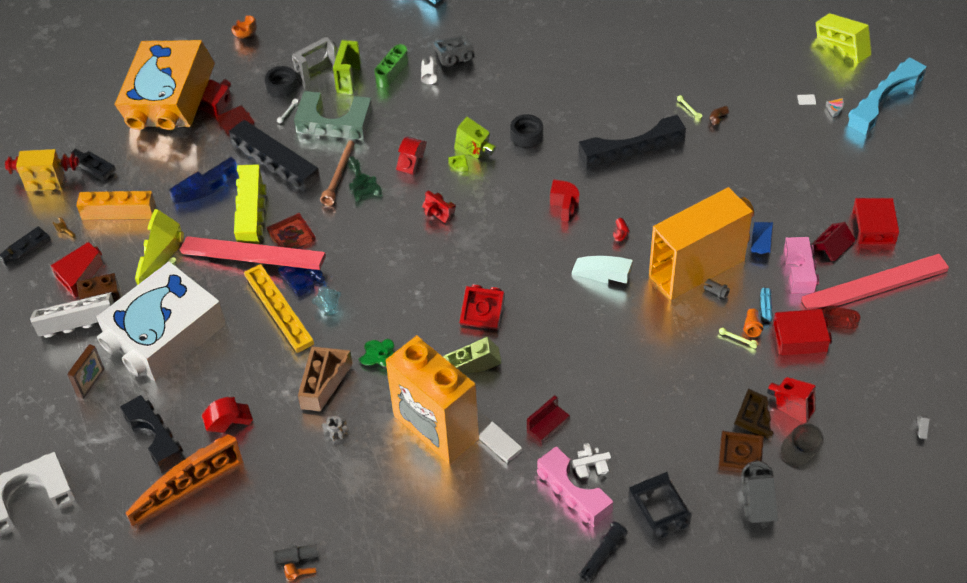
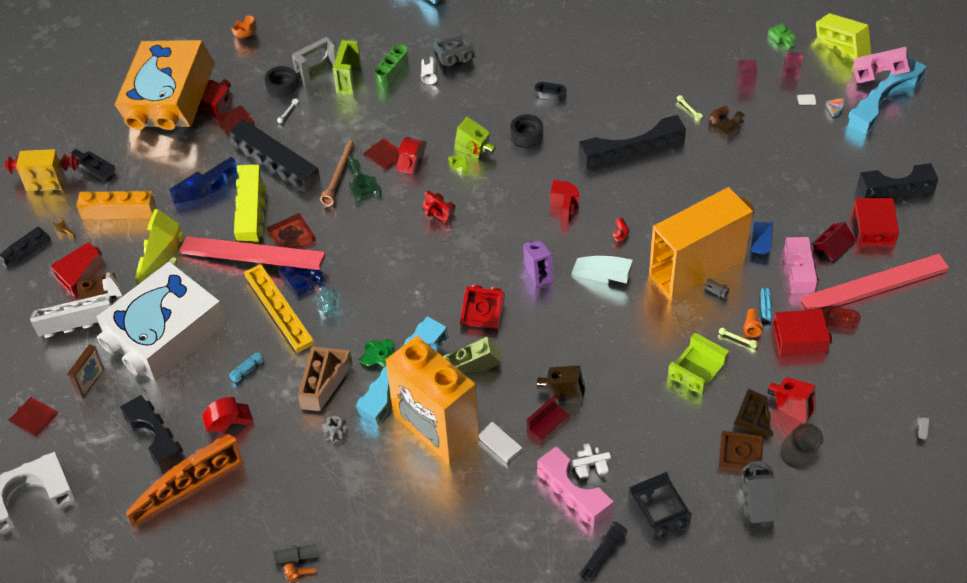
(33, 416): none -> clear red piece
(112, 286): none -> white slope
(246, 367): none -> medium azure axle
(348, 126): sand green arch -> none
(376, 402): none -> medium azure arch
(383, 154): none -> clear red piece
(537, 254): none -> medium lavender torso
(550, 91): none -> black beam
(565, 383): none -> dark brown torso
(699, 364): none -> lime panel
(729, 128): none -> dark brown plate
(746, 73): none -> clear pink brick
(782, 34): none -> bright green plate
(792, 65): none -> clear pink brick
(876, 185): none -> black arch
(894, 60): none -> bright pink arch

